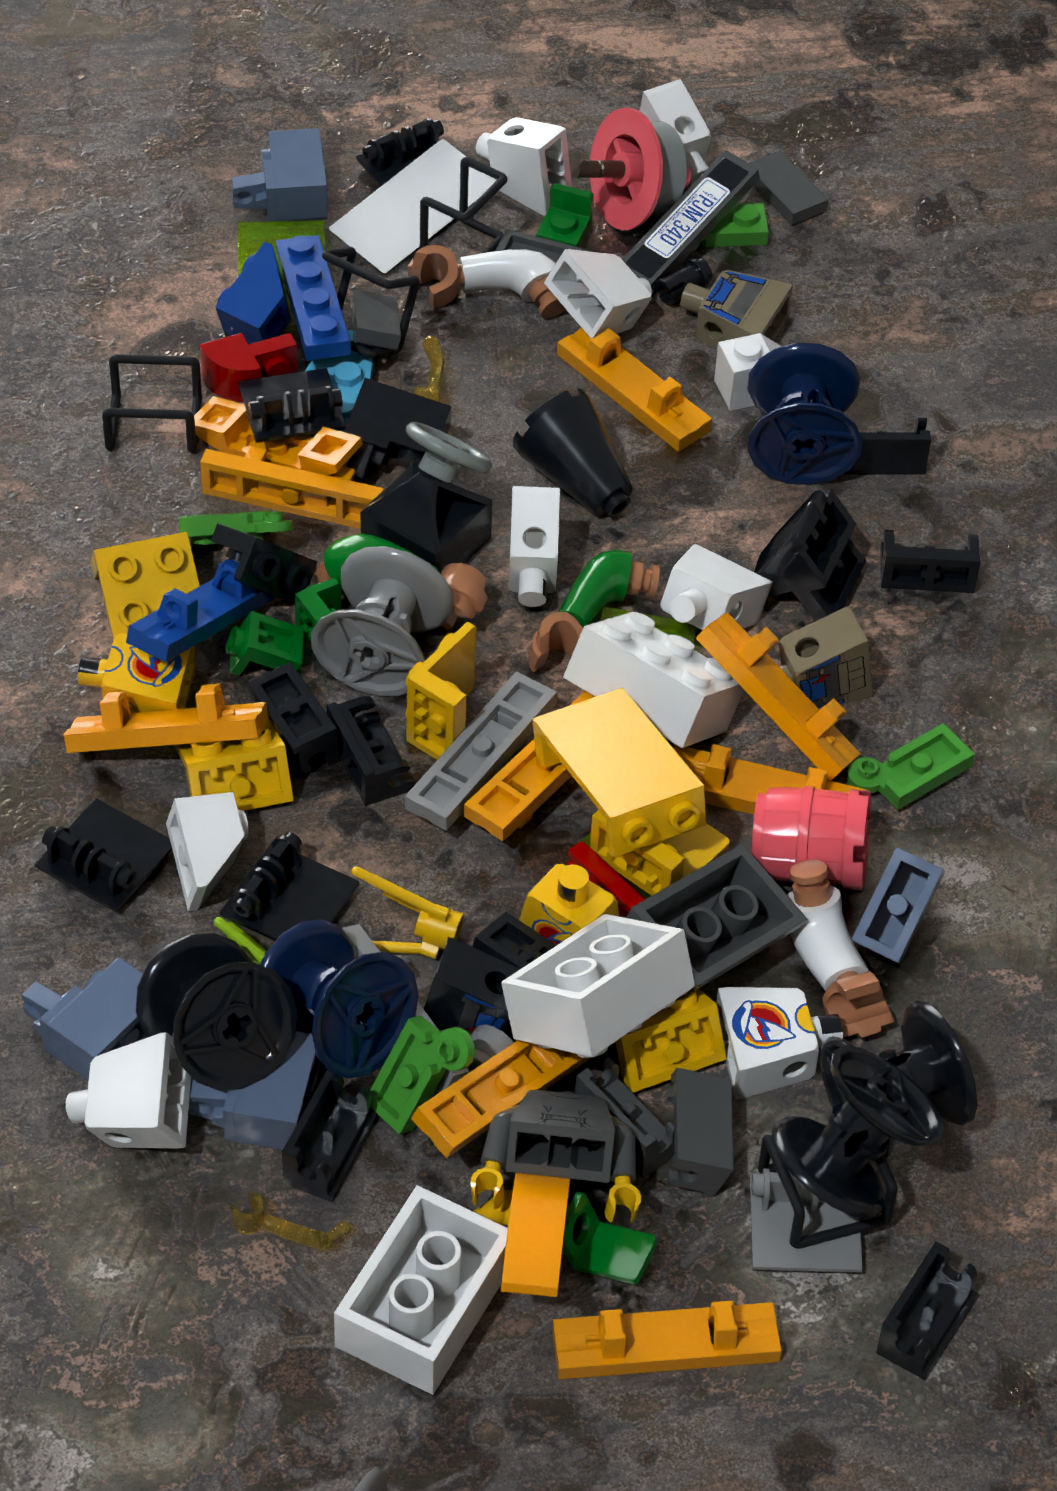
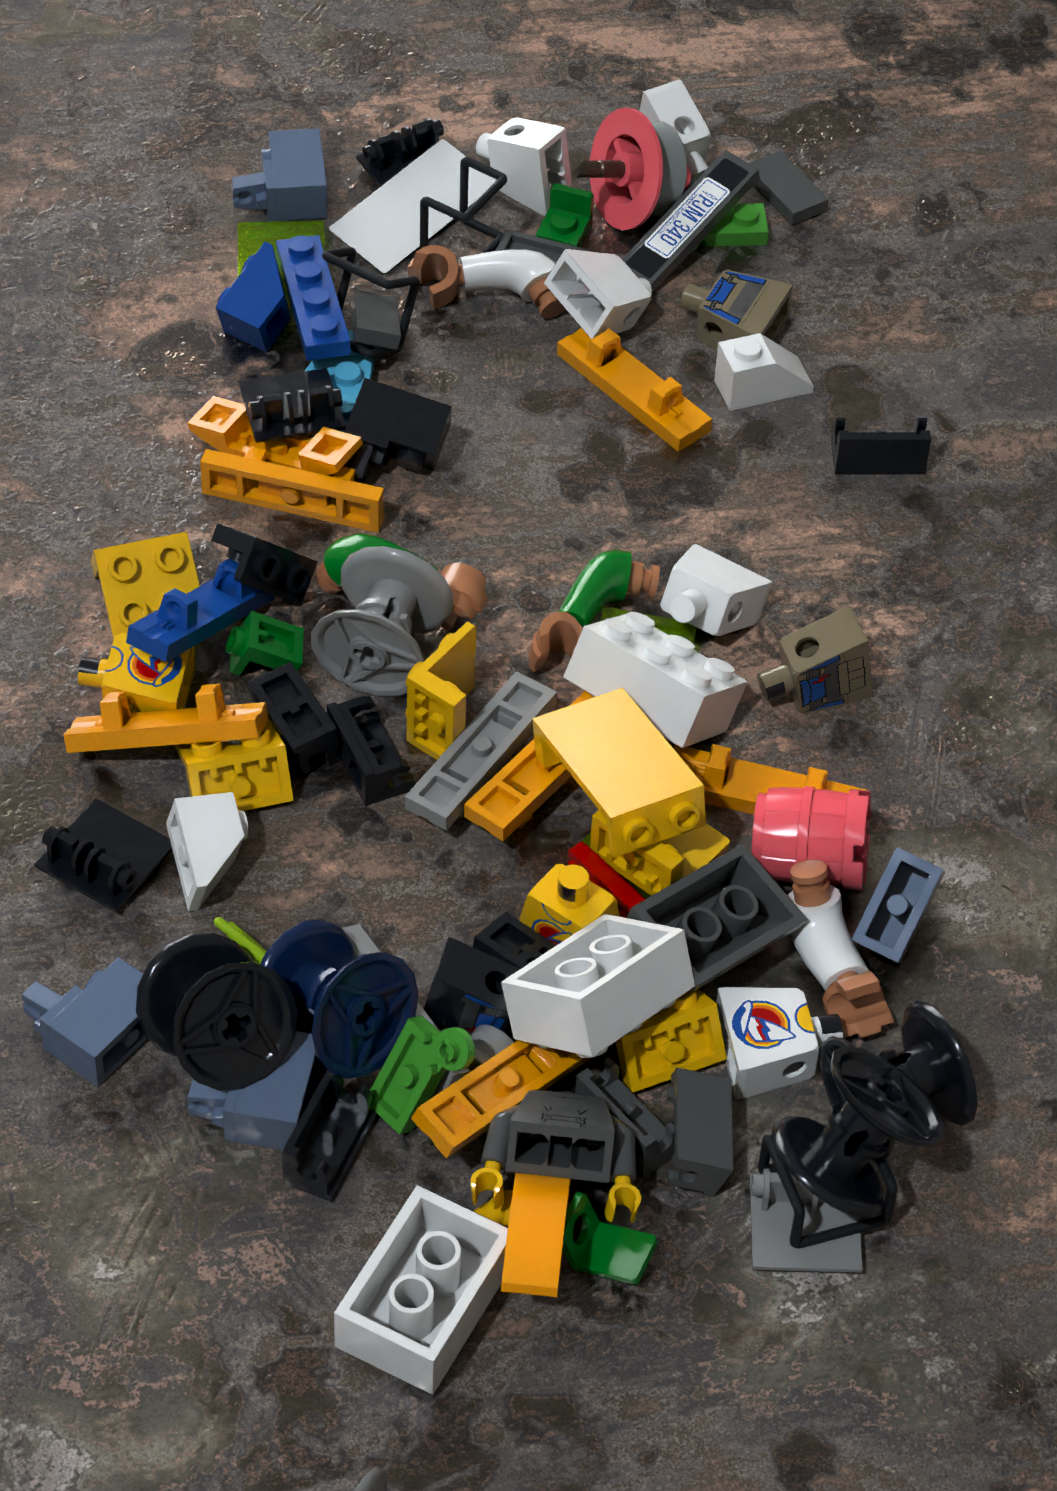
(111, 414): black piece -> none
(135, 1096): white torso -> none
(234, 360): red brick -> none
(255, 523): bright green hinge -> none
(287, 890): black hinge -> none
(304, 1236): clear yellow piece -> none
(315, 603): green bracket -> none
(429, 507): black piece -> none
(433, 923): yellow plant -> none
(436, 358): clear yellow piece -> none
(534, 553): white torso -> none
(576, 453): black cone -> none
(666, 1340): light orange hinge -> none
(693, 271): black pin -> none
(778, 695): light orange hinge -> none
(804, 423): dark blue piece -> none
(814, 556): black piece -> none
(913, 767): bright green hinge -> none
(927, 1313): black hinge -> none
(929, 567): black hinge -> none

